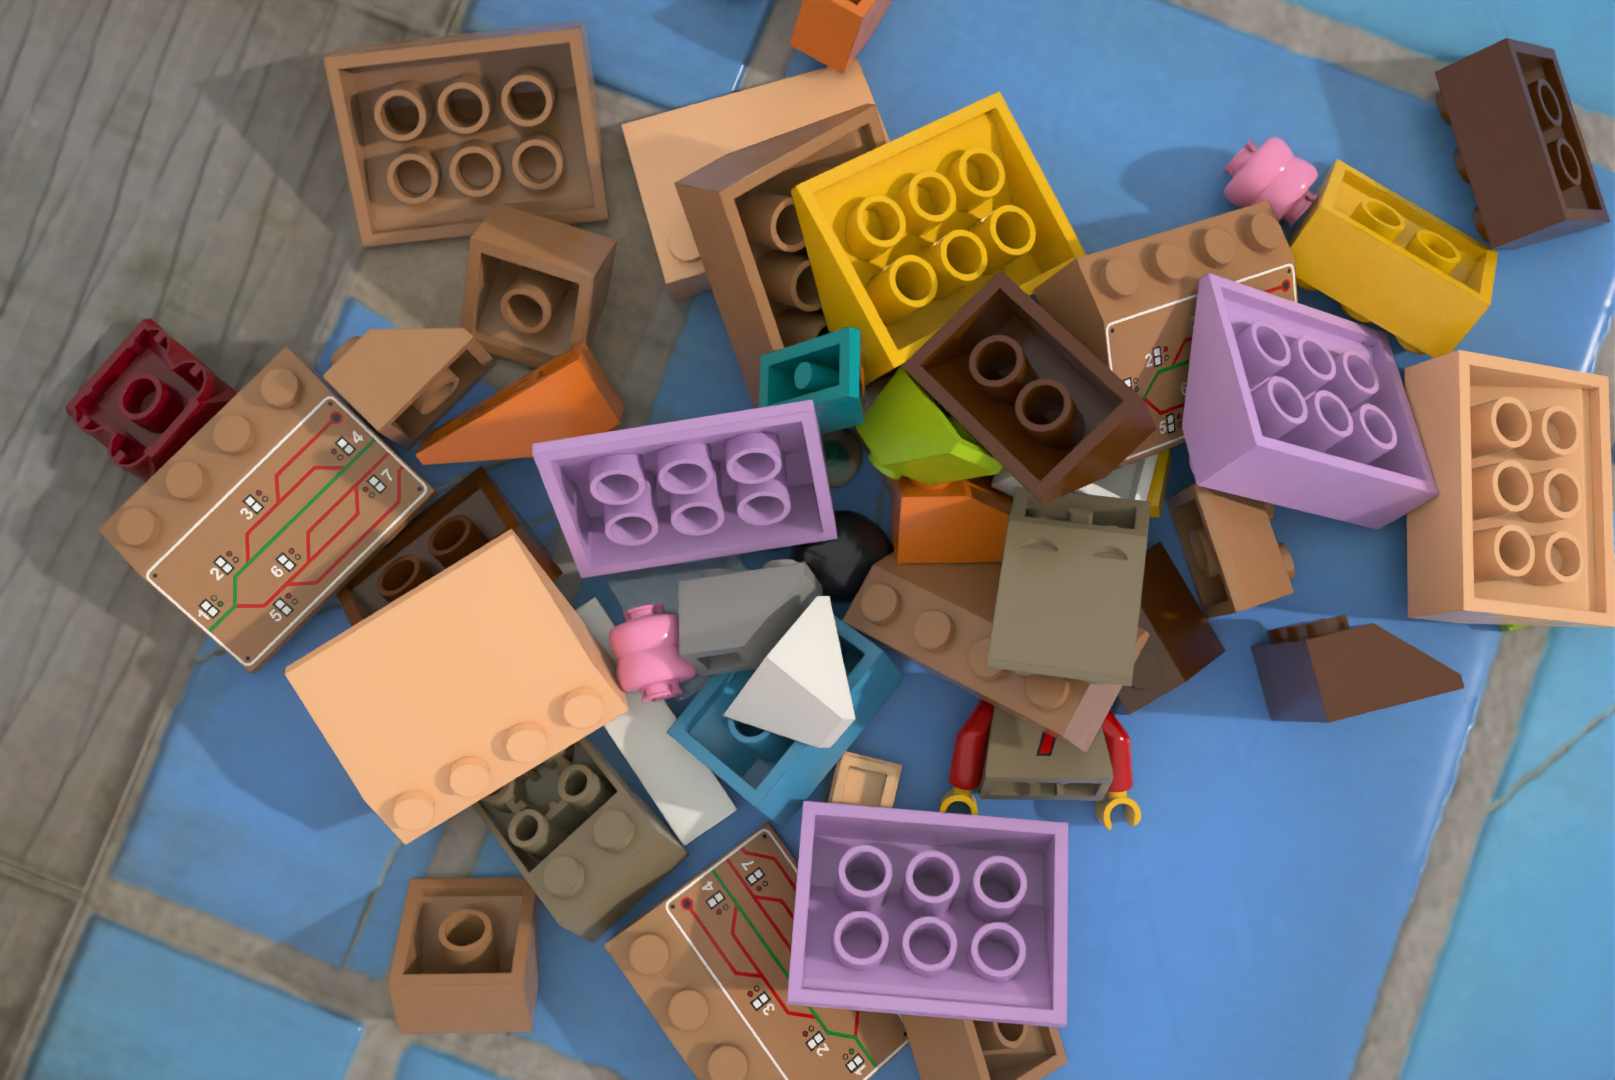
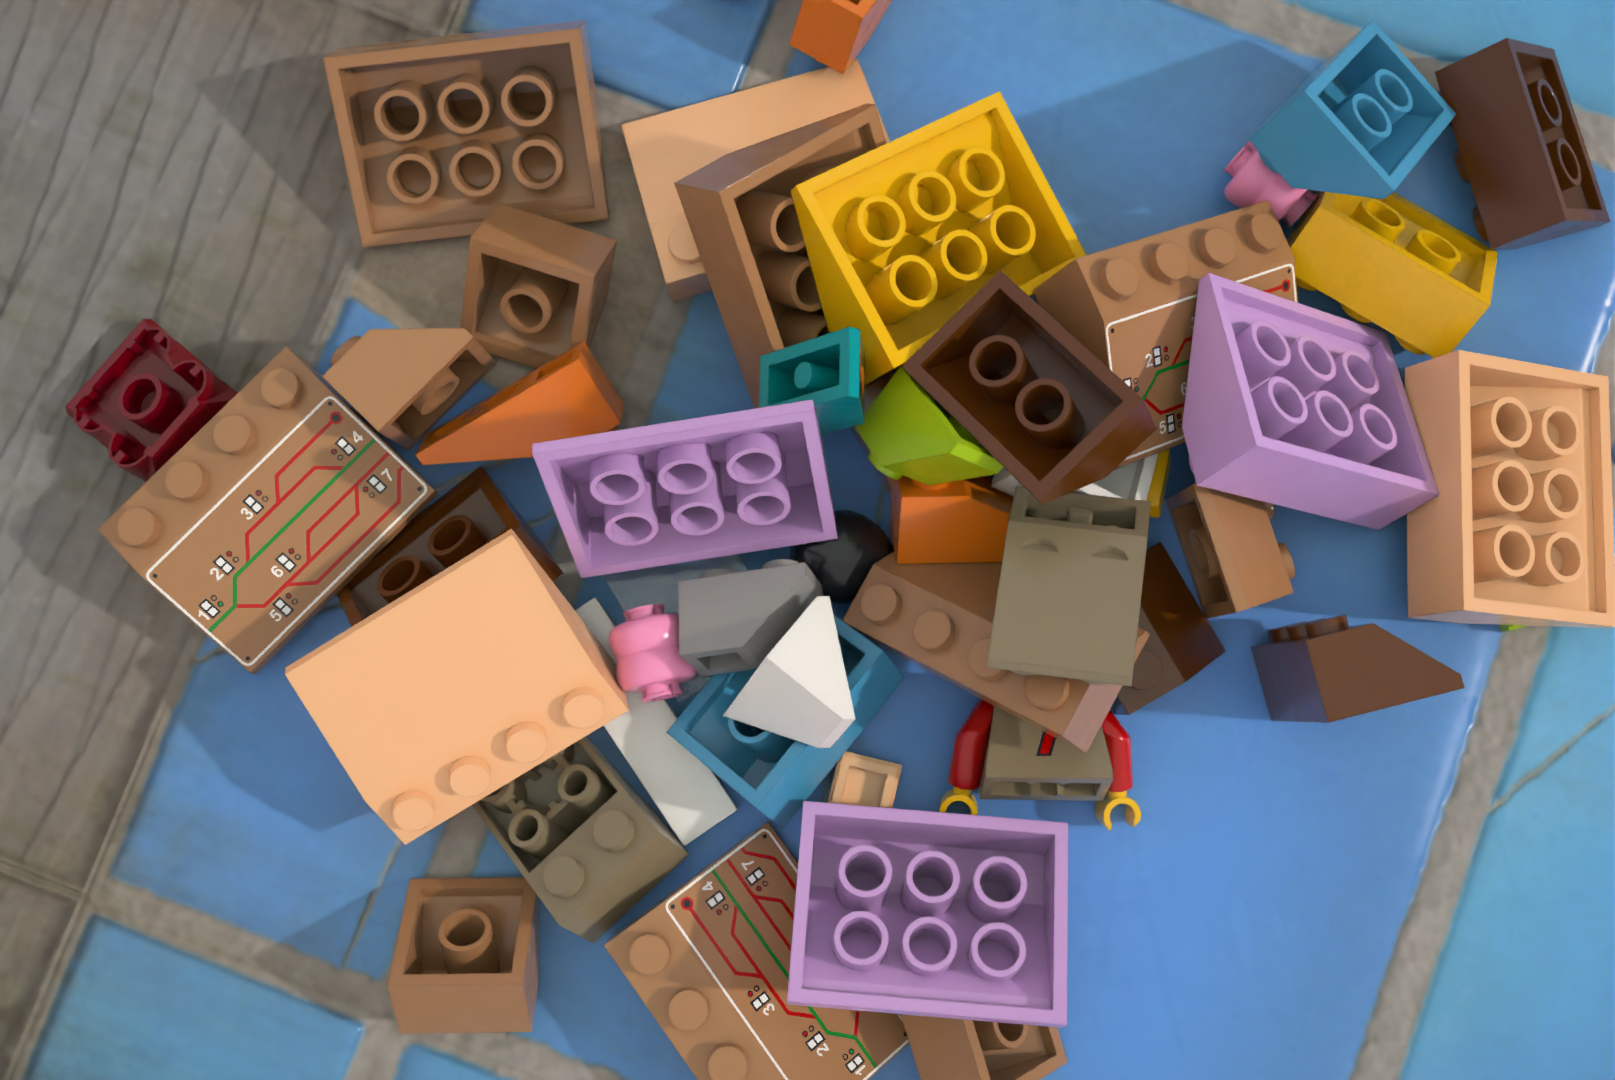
(842, 456): tile -> none
(1355, 121): none -> dark azure slope

